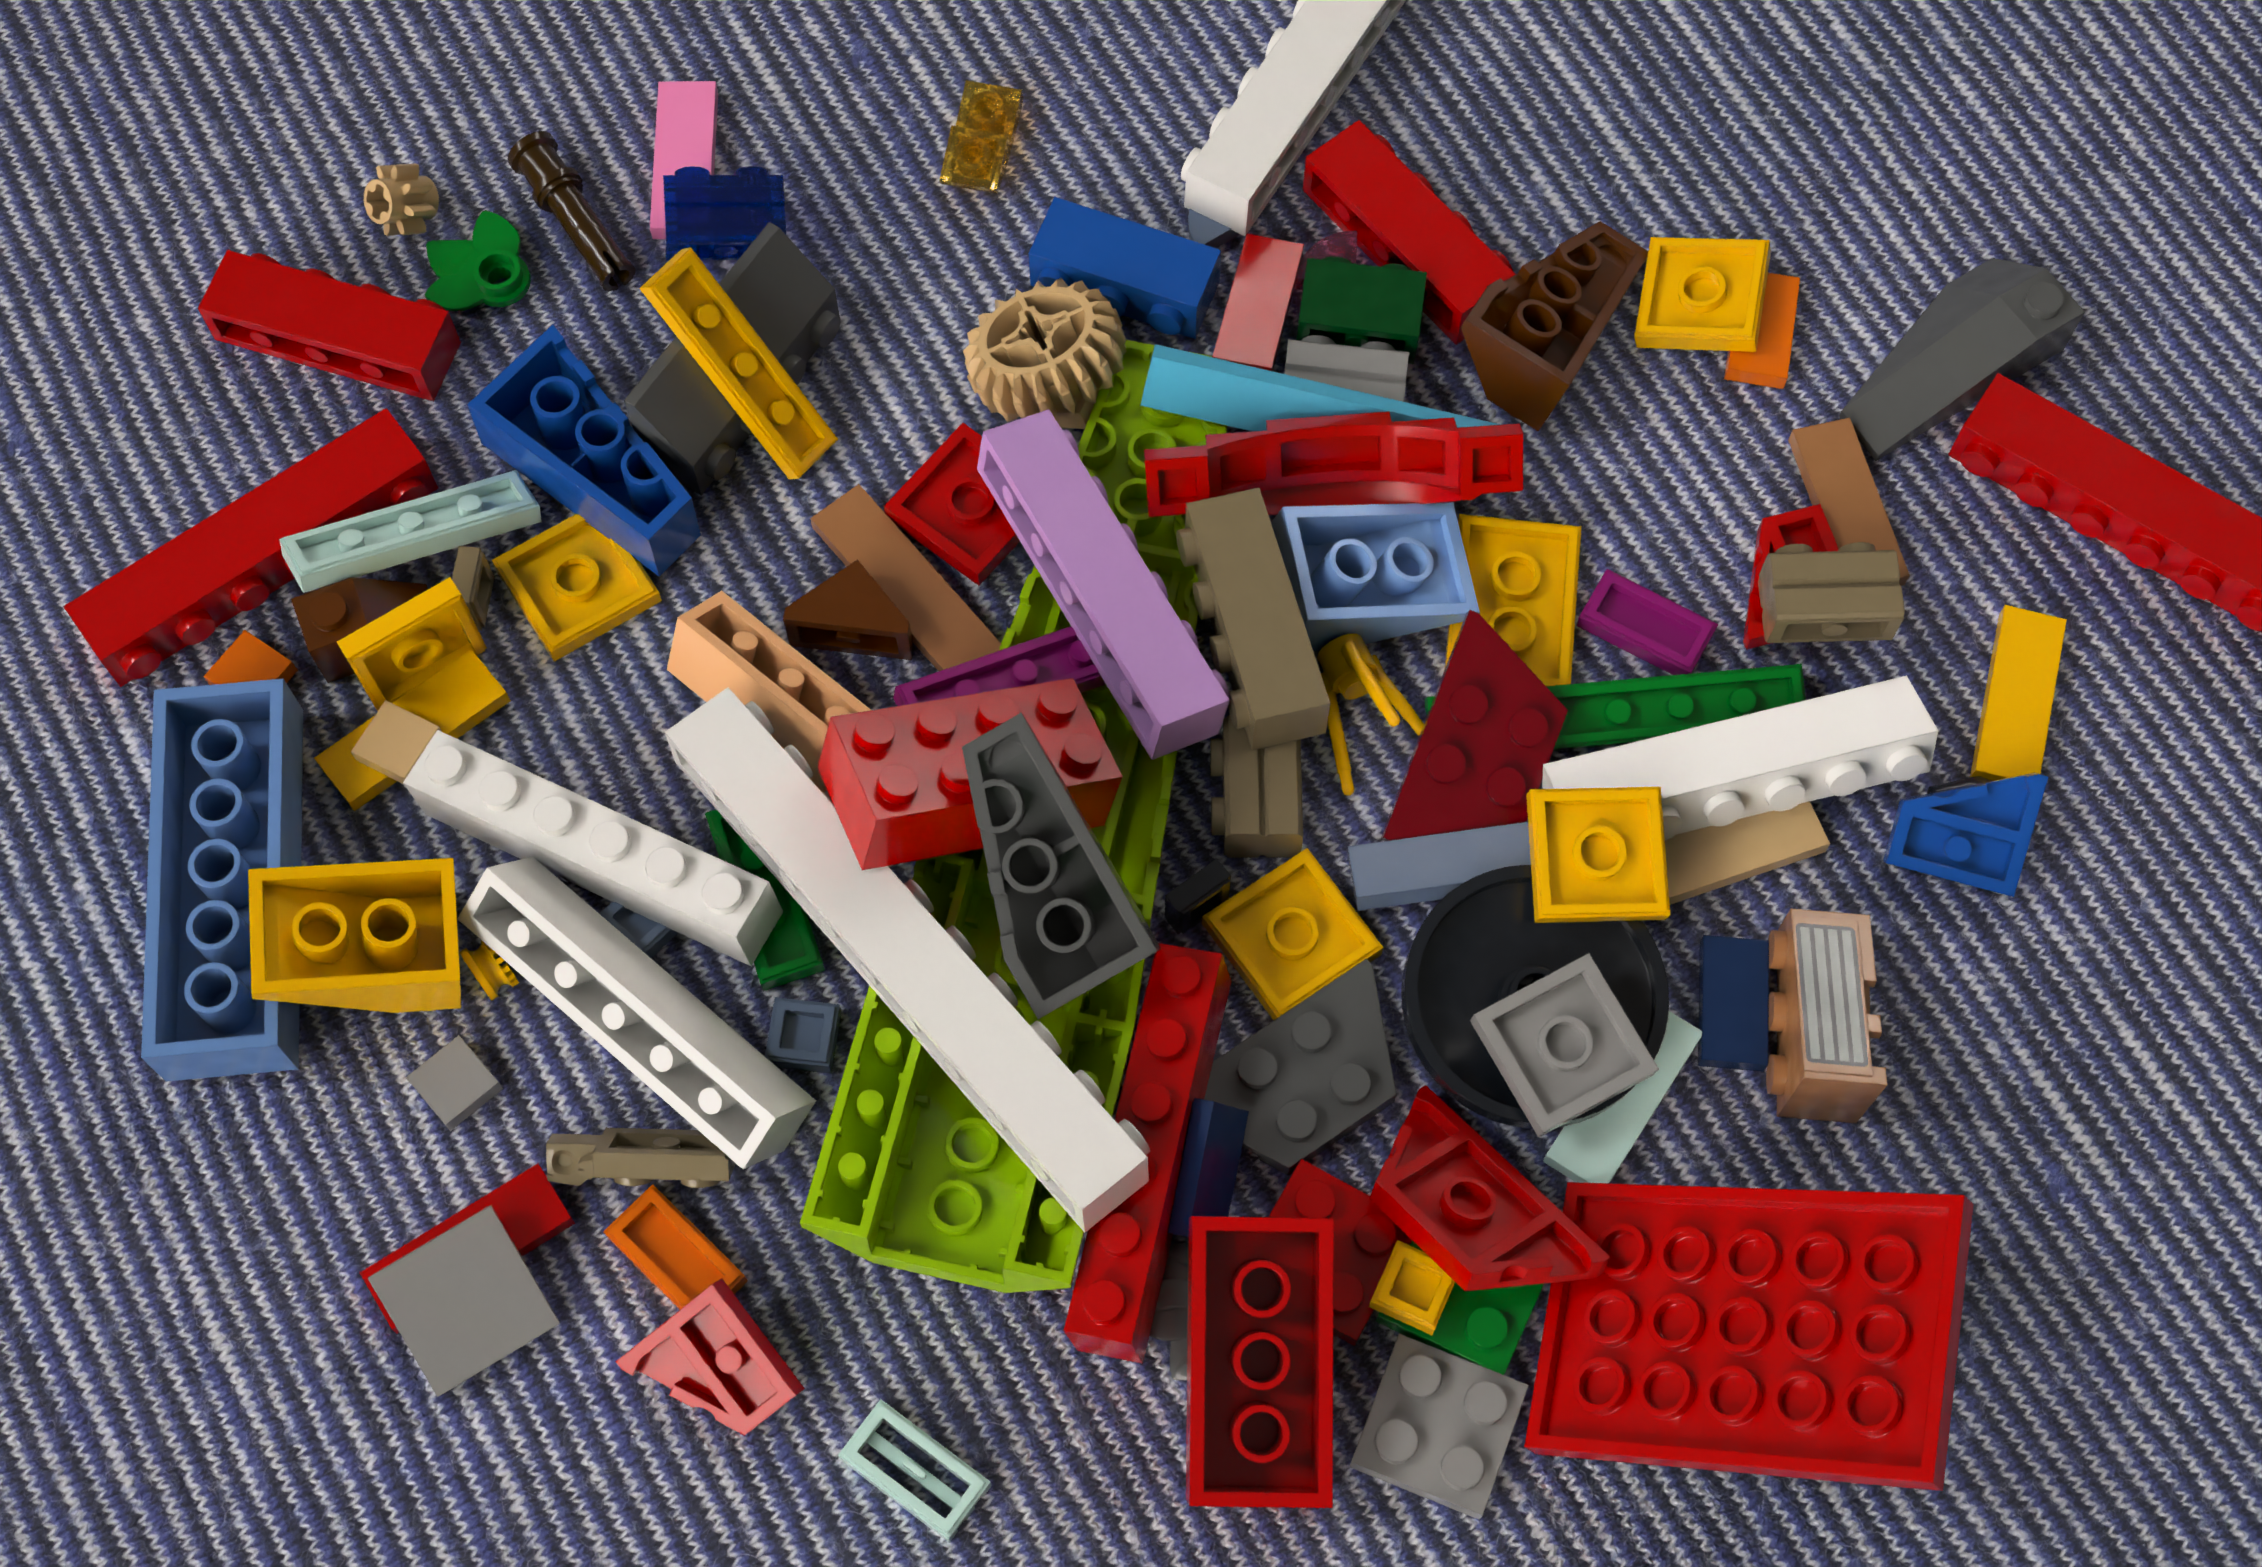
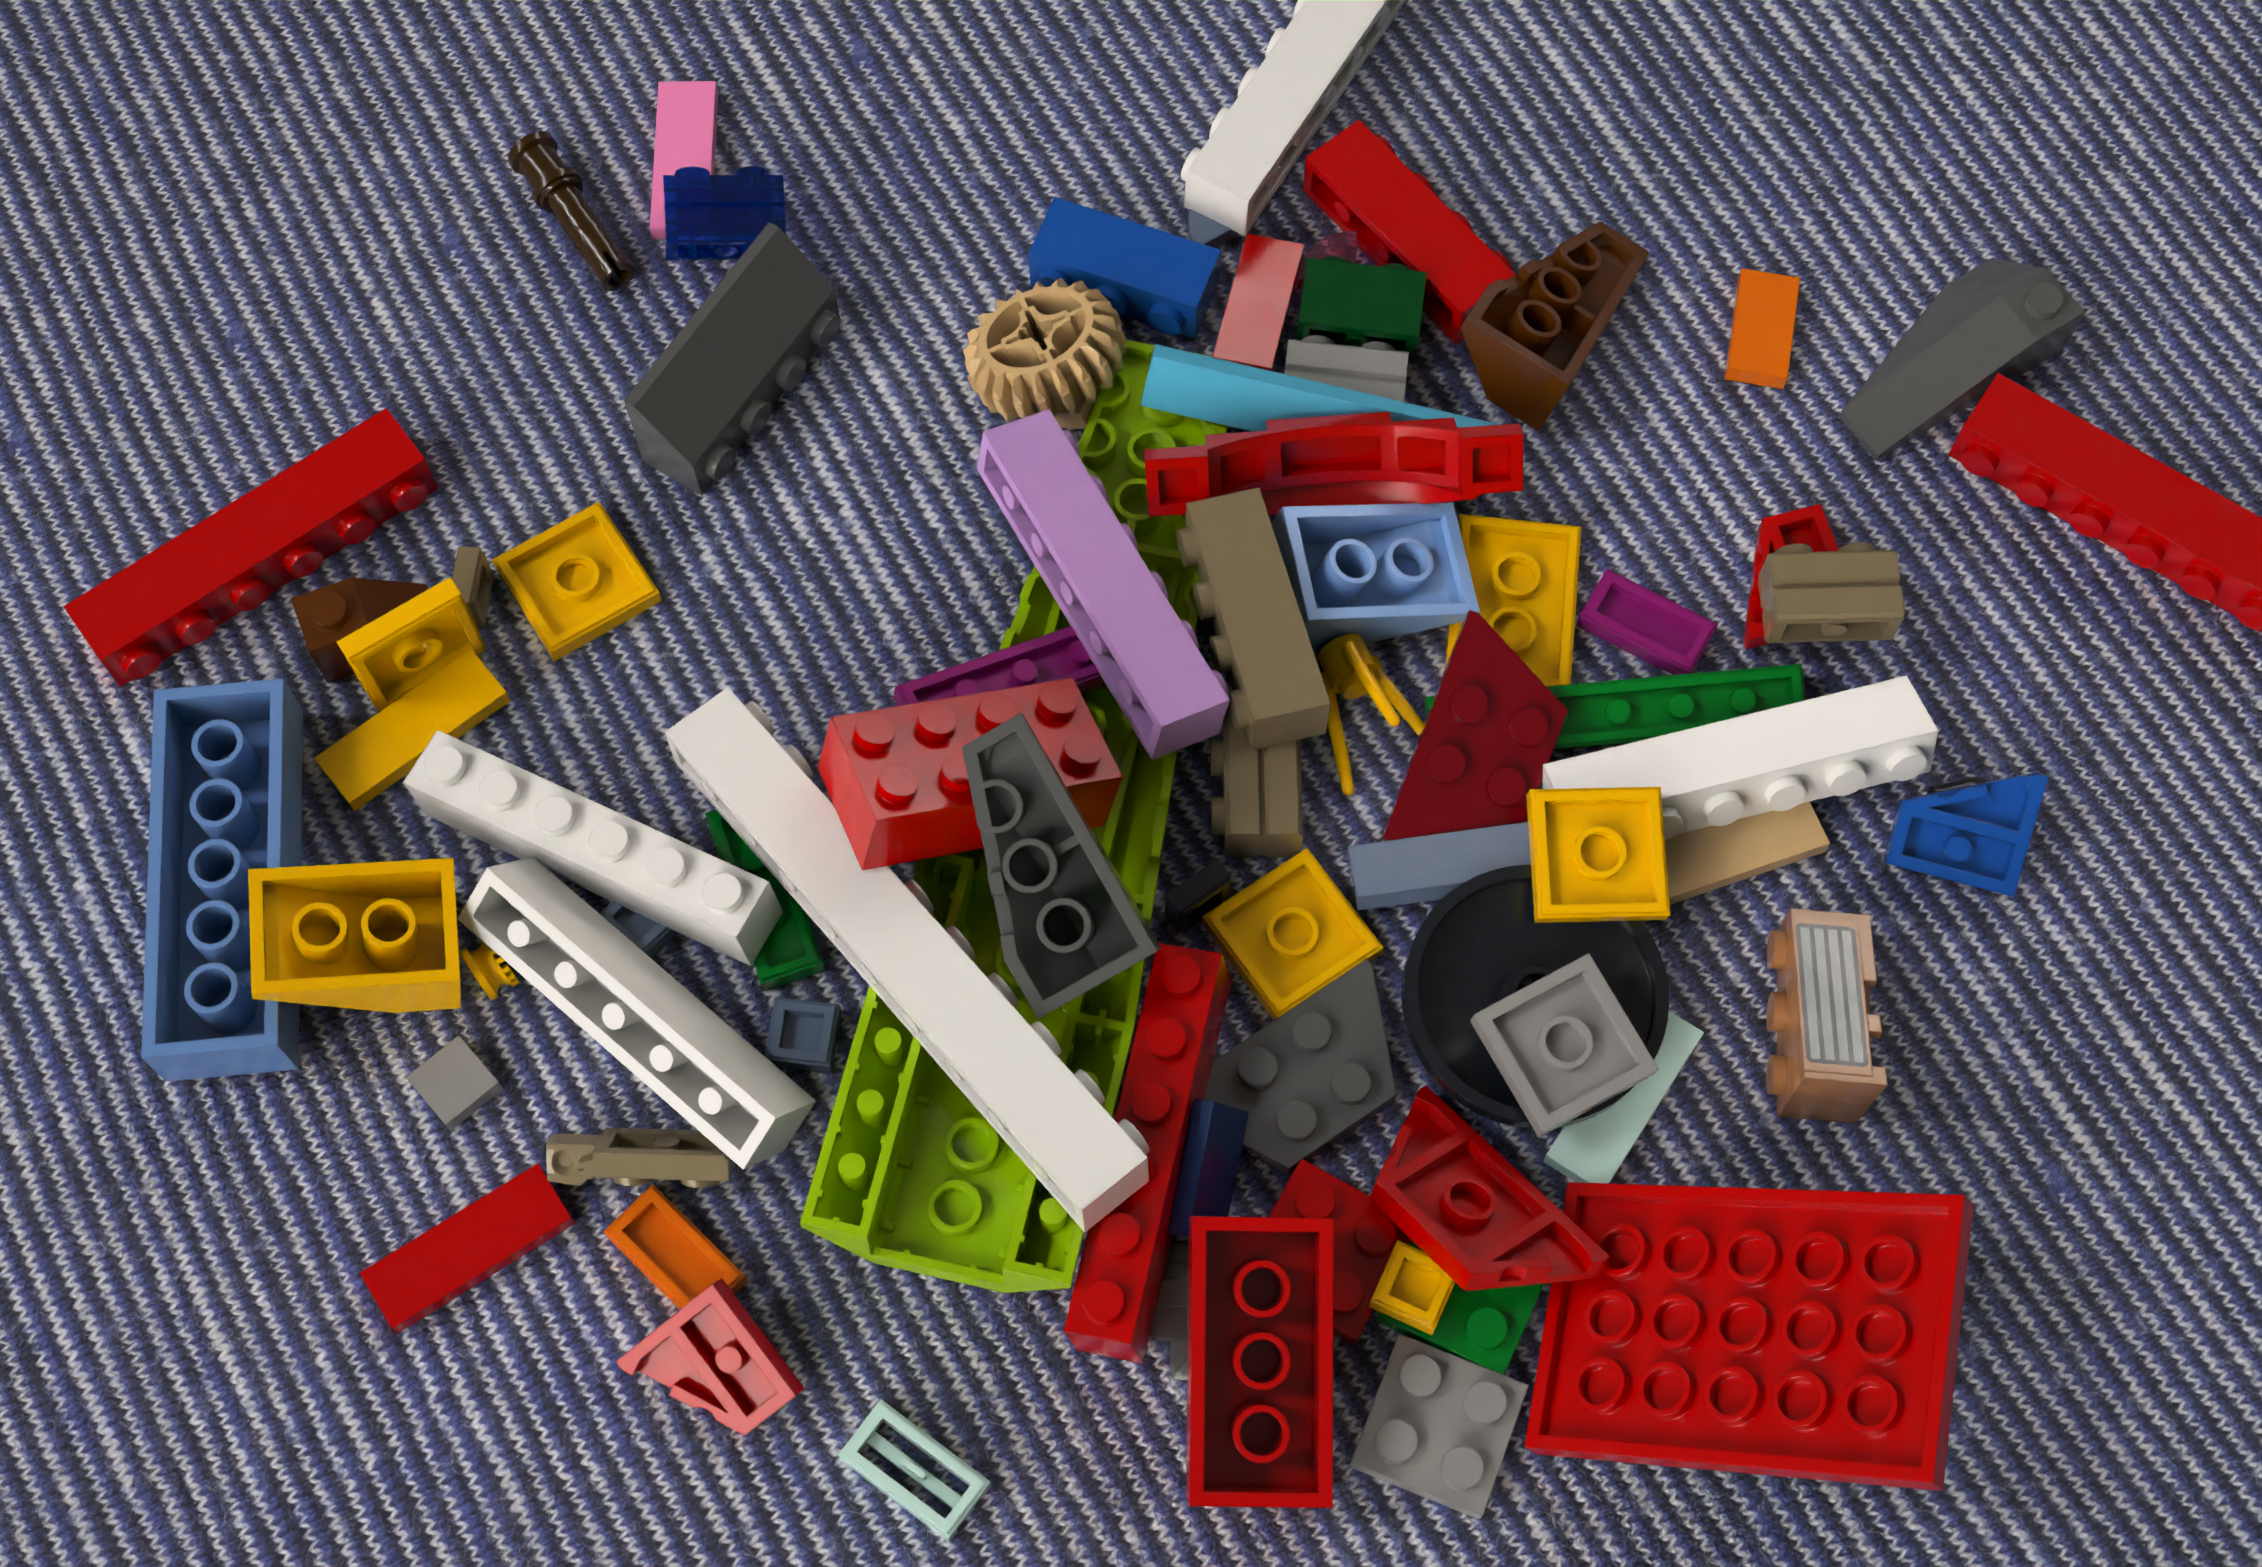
(250, 661): orange tile -> none
(330, 324): red brick -> none
(394, 741): tan tile -> none
(401, 199): tan gear -> none
(409, 530): light aqua tile -> none
(464, 1300): light grey tile -> none
(471, 267): green plate -> none
(581, 450): blue wedge -> none
(729, 647): light nougat brick -> none
(739, 363): yellow tile -> none
(849, 617): reddish brown slope -> none
(937, 616): medium nougat tile -> none
(953, 509): red plate -> none
(982, 137): clear yellow slope -> none
(1703, 294): yellow tile -> none
(1733, 1003): dark blue tile -> none
(1843, 485): medium nougat tile -> none
(2018, 694): yellow tile -> none

